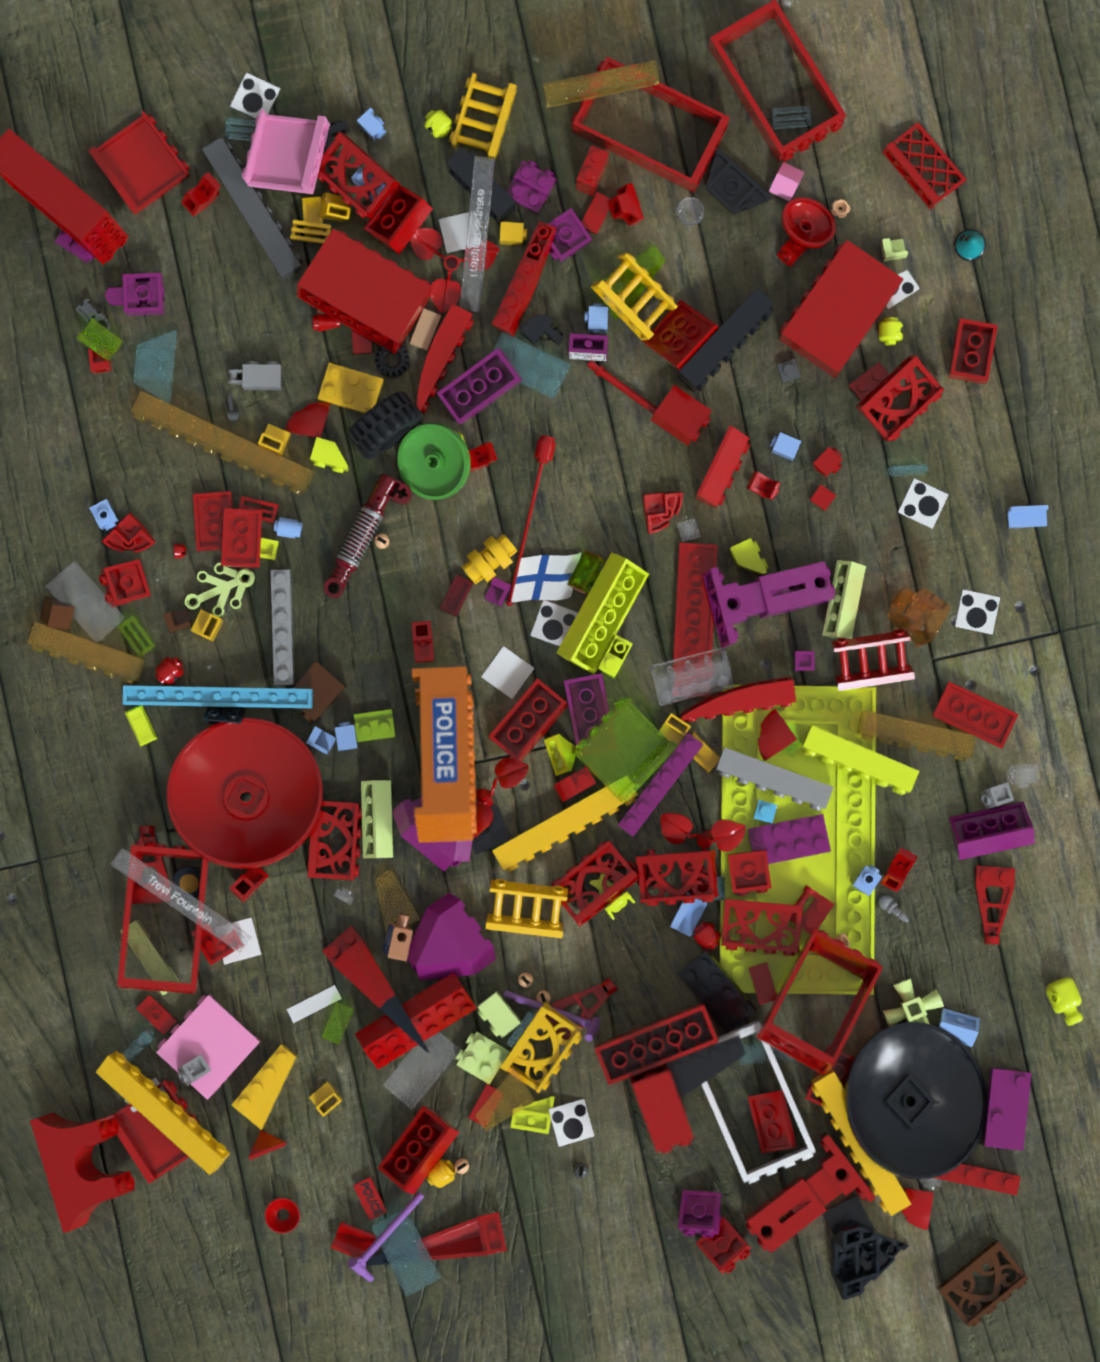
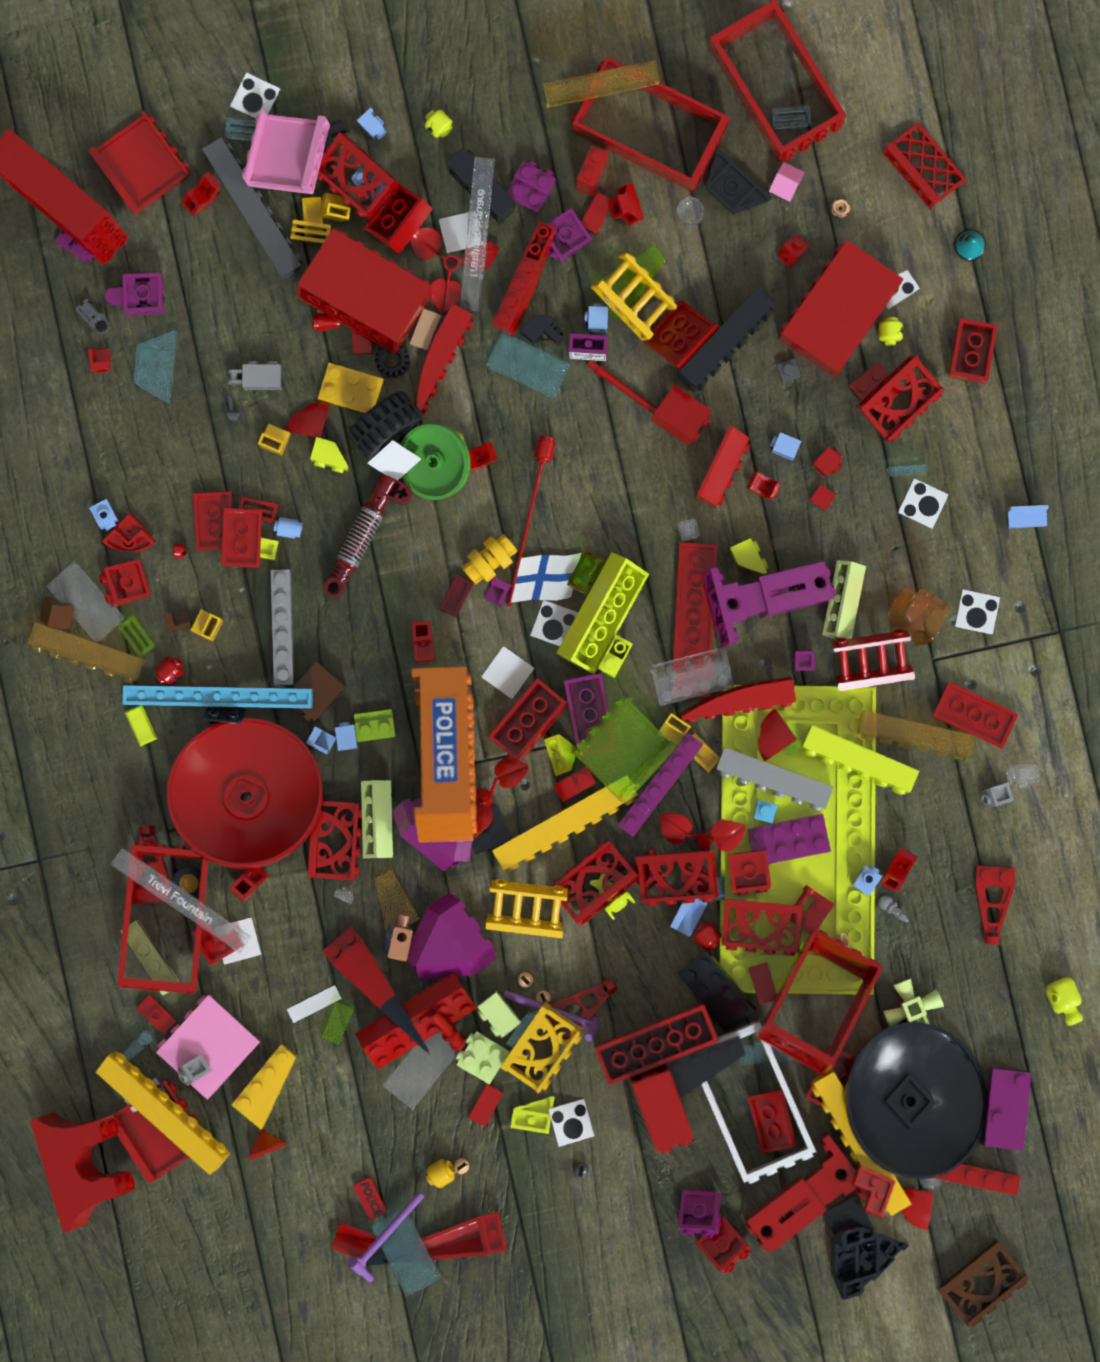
(100, 339): clear neon green panel -> none
(222, 442): clear yellow brick -> none
(223, 588): yellowish green plant -> none
(275, 1223): red piece -> none
(325, 1098): yellow piece -> none
(379, 544): light nougat hinge -> none
(394, 460): none -> white sticker
(418, 1150): red brick -> none
(449, 1033): none -> red pin
(480, 386): magenta brick -> none
(502, 112): yellow fence -> none
(506, 1100): clear yellow wing -> none
(512, 233): yellow brick -> none
(660, 508): red brick -> none
(808, 222): red dish -> none
(879, 1190): none -> red plate
(893, 249): yellowish green panel -> none
(960, 1025): light blue panel -> none
(991, 830): magenta slope -> none

